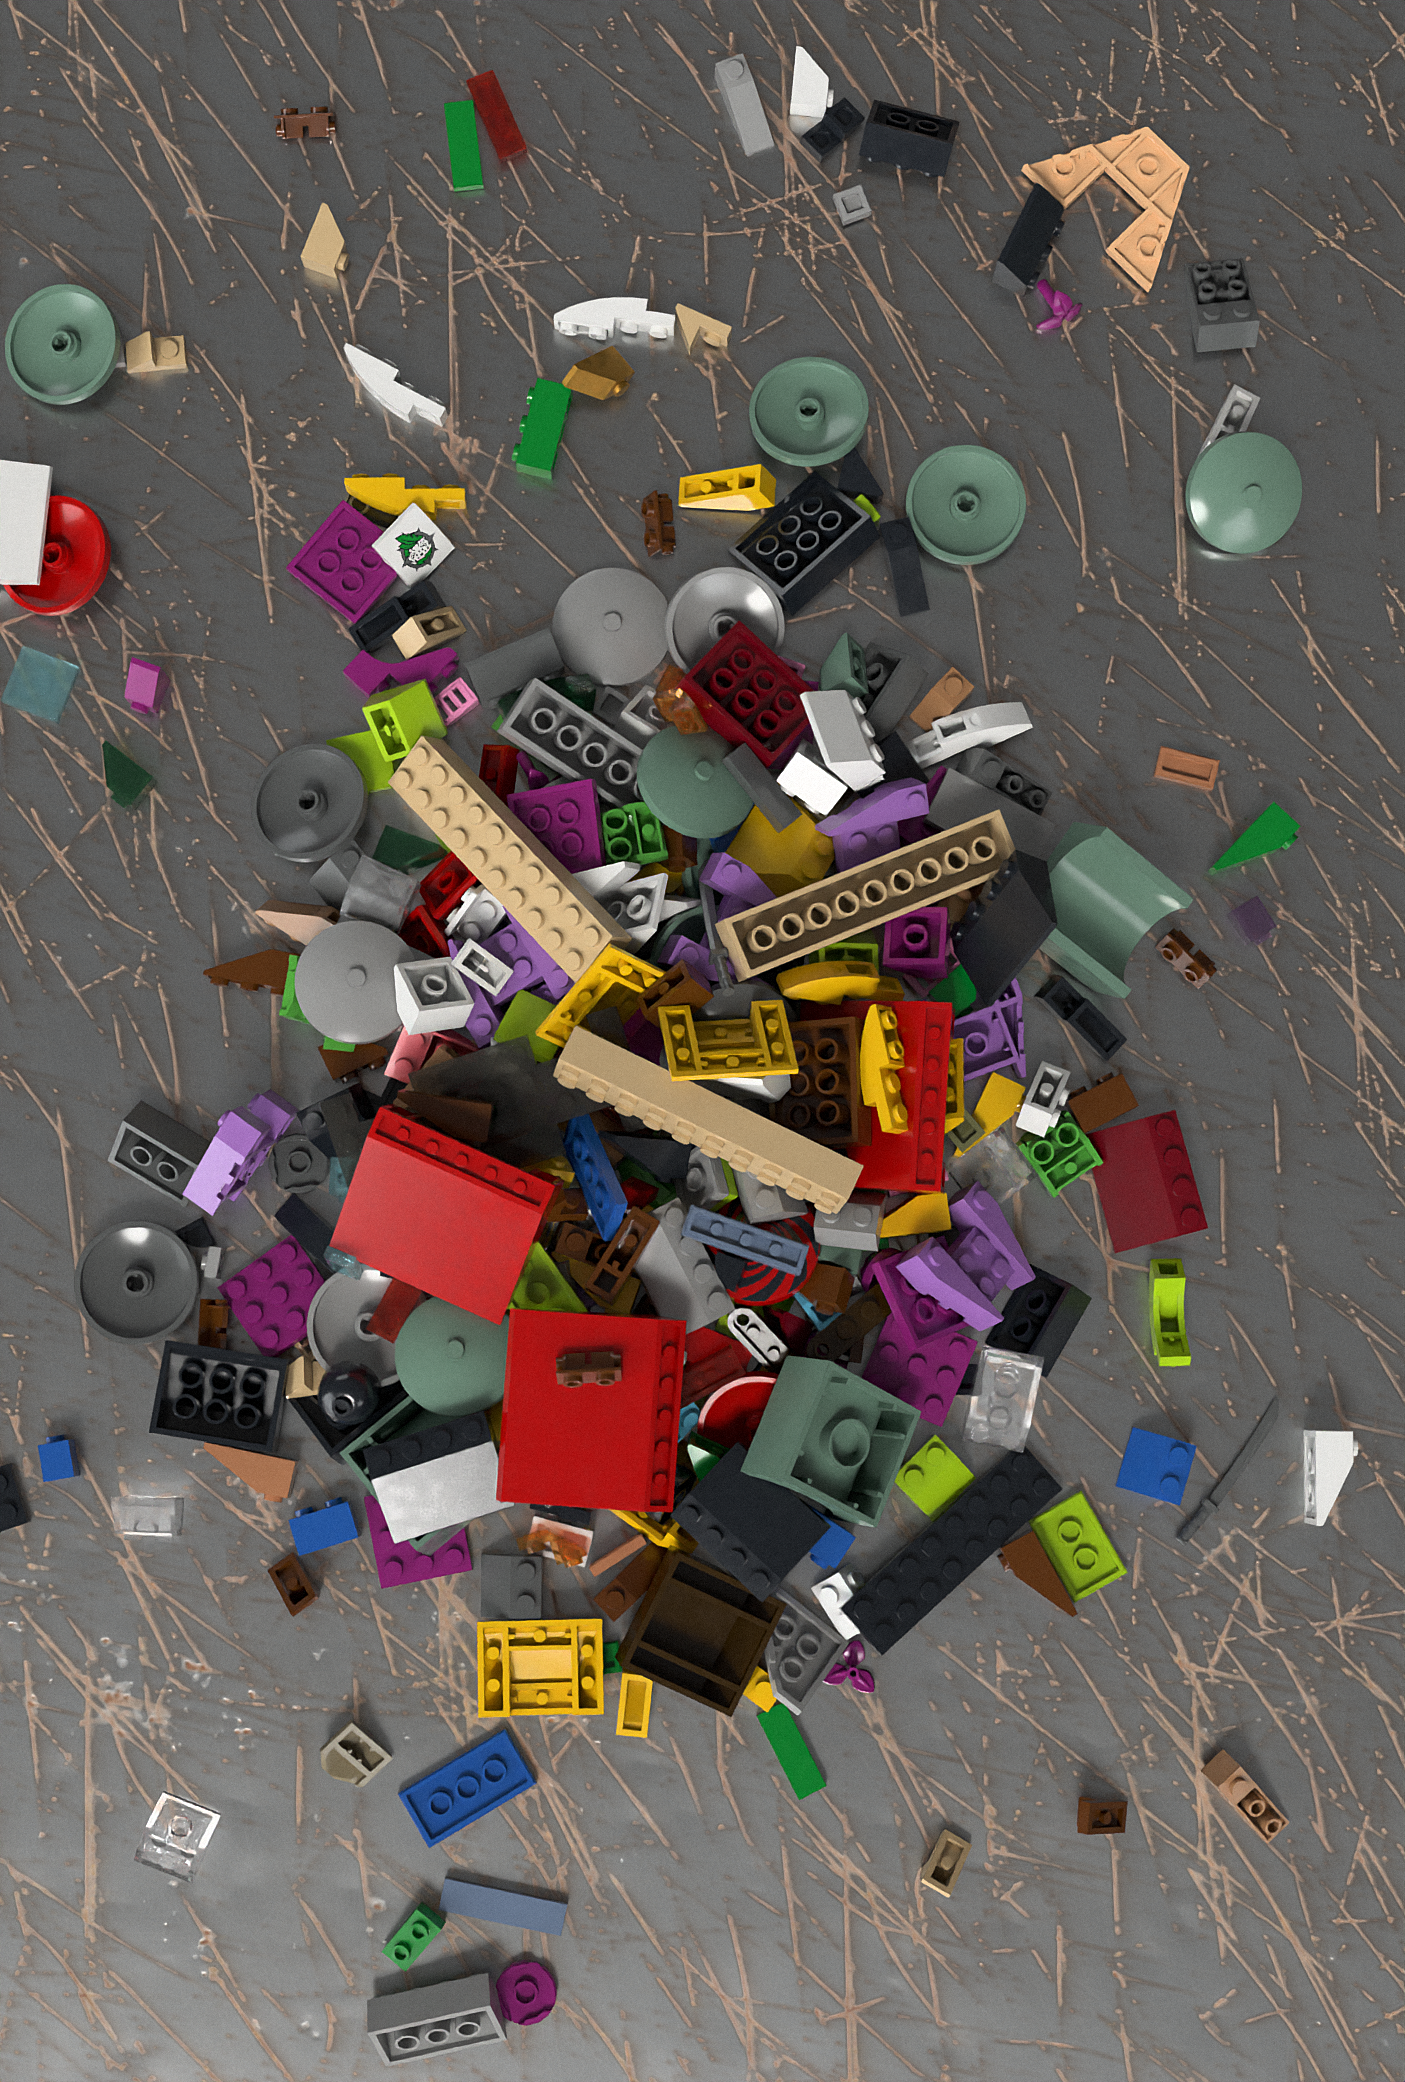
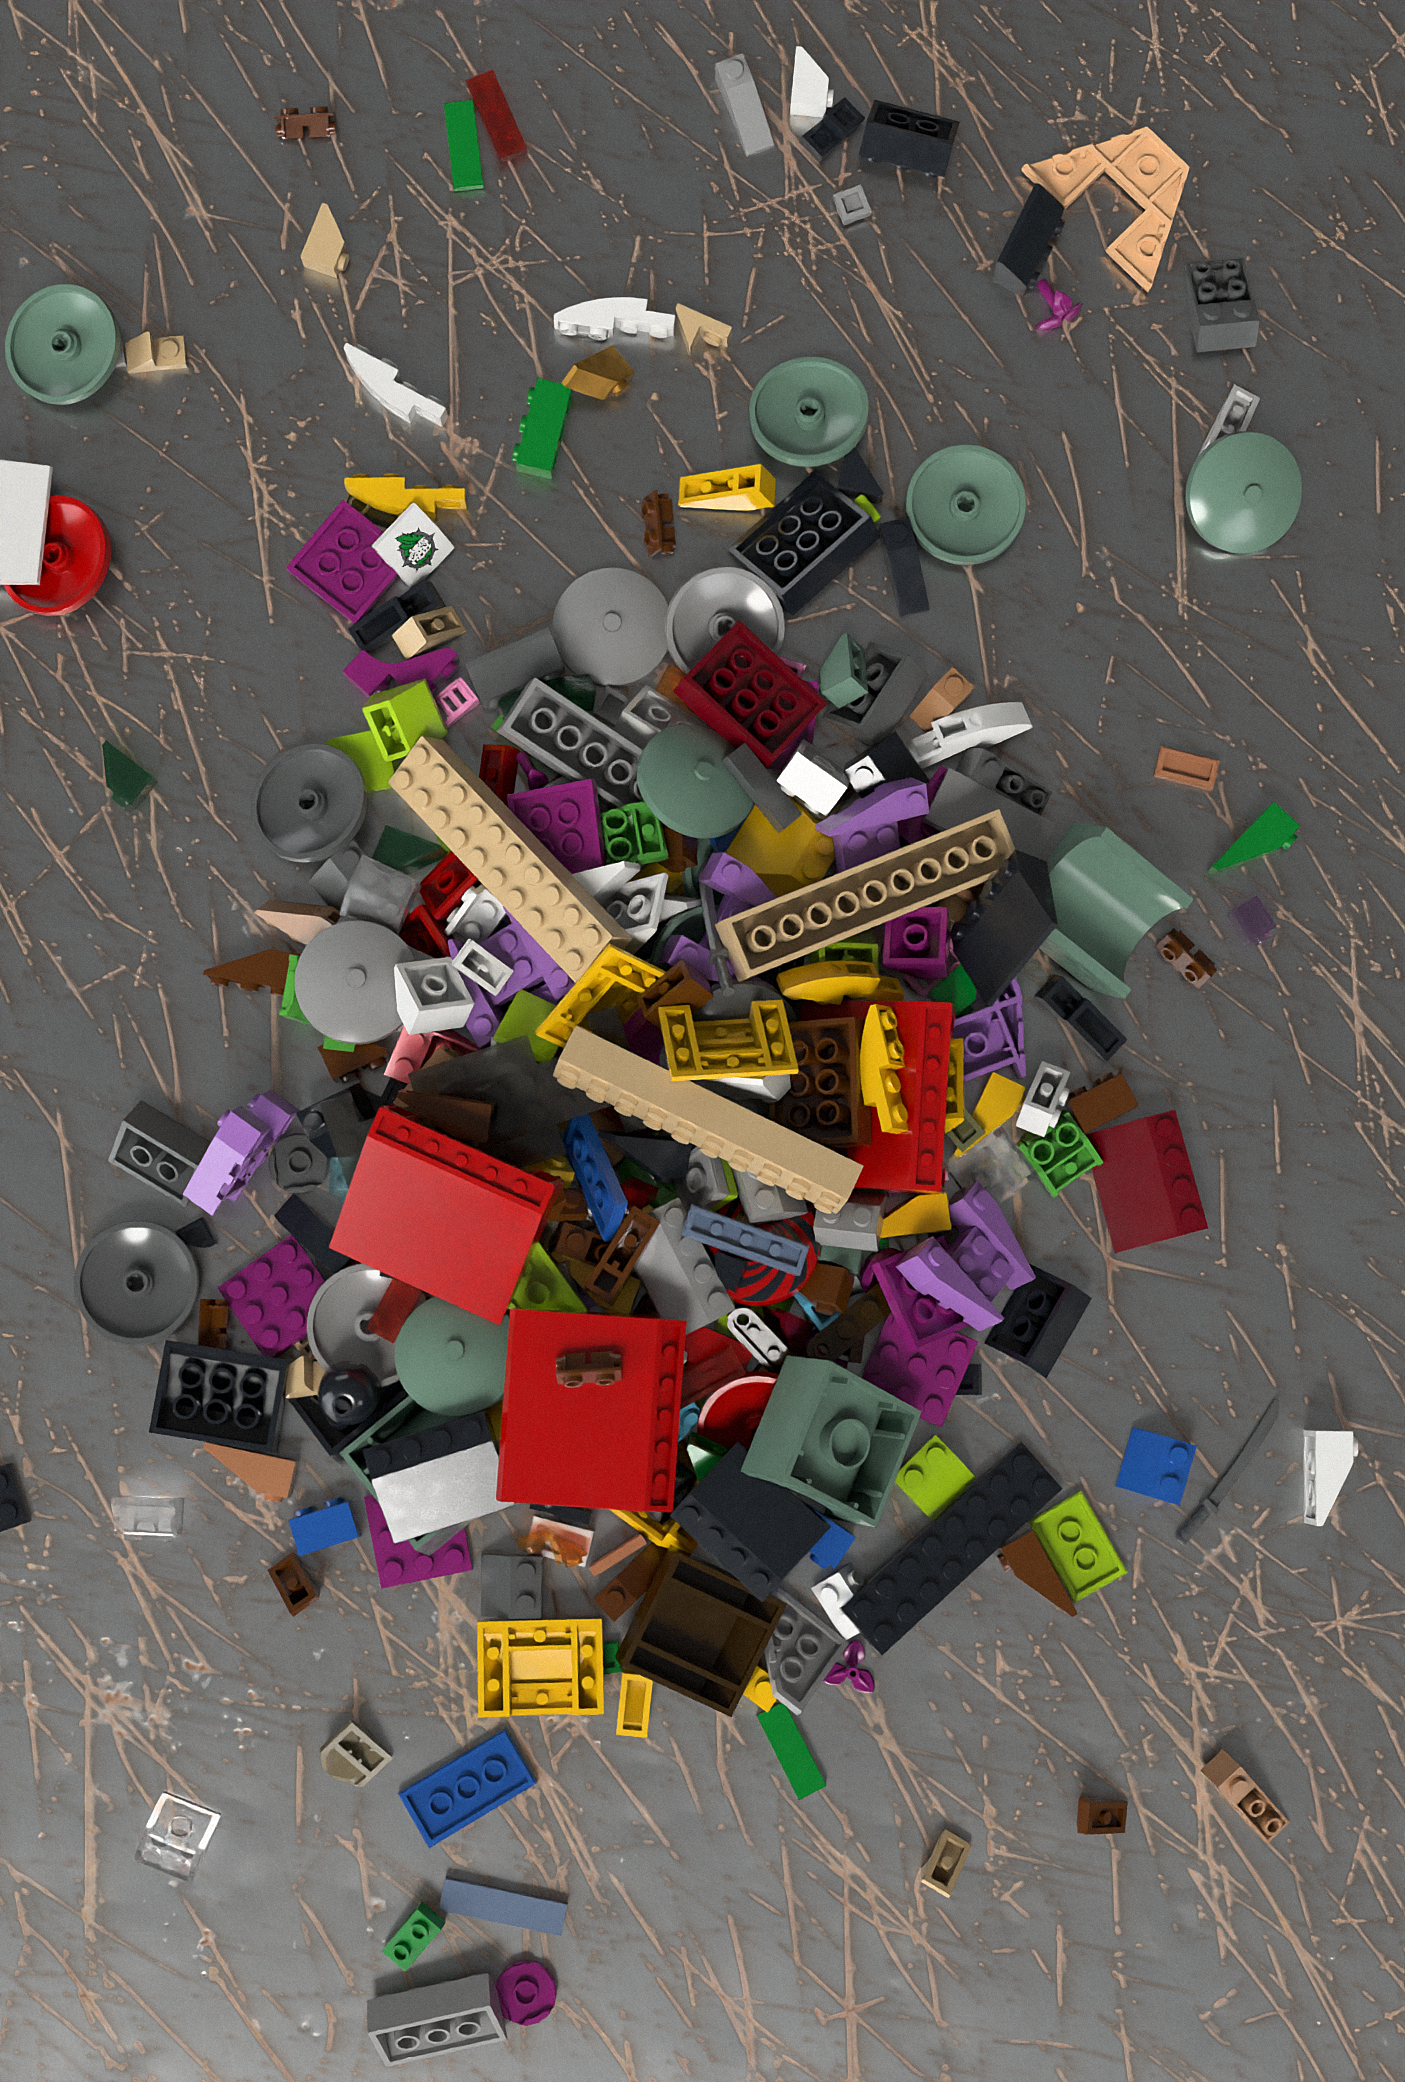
(40, 684): clear light blue tile -> none
(58, 1458): blue brick -> none
(145, 686): magenta slope -> none
(213, 1262): light grey plate -> none
(343, 1263): clear light blue tile -> none
(678, 707): clear orange slope -> none
(844, 736): white slope -> none
(1002, 1399): clear slope -> none
(1167, 1312): lime arch -> none

